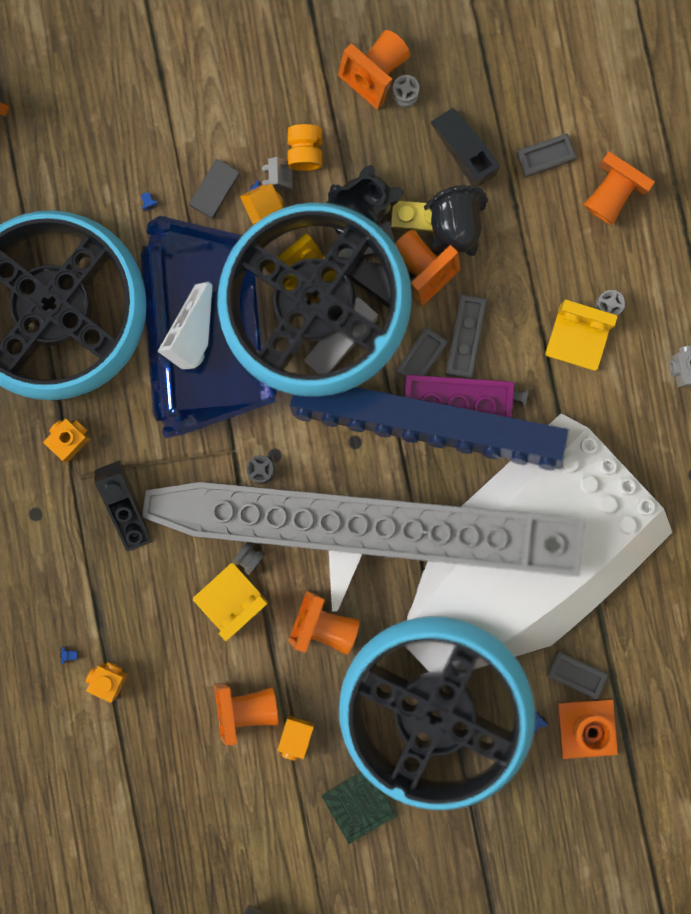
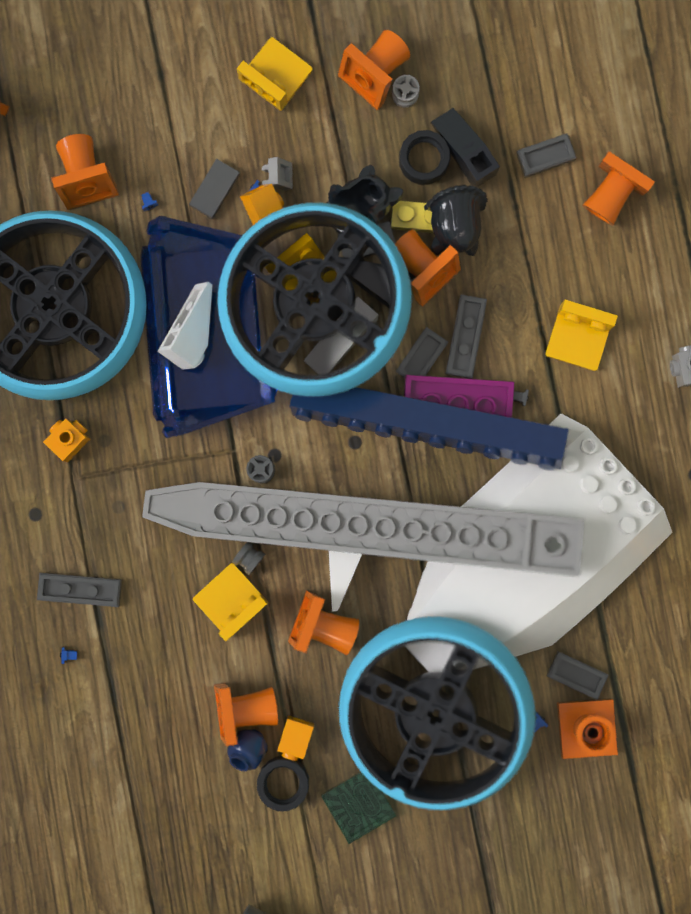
(79, 589): none -> dark grey tile
(84, 179): none -> orange plant
(106, 681): light orange brick -> none
(122, 505): black slope -> none
(248, 751): none -> dark blue head
(274, 803): none -> black tyre
(275, 73): none -> yellow bracket
(304, 151): light orange wheel -> none
(421, 137): none -> black tyre
(612, 299): light grey wheel -> none

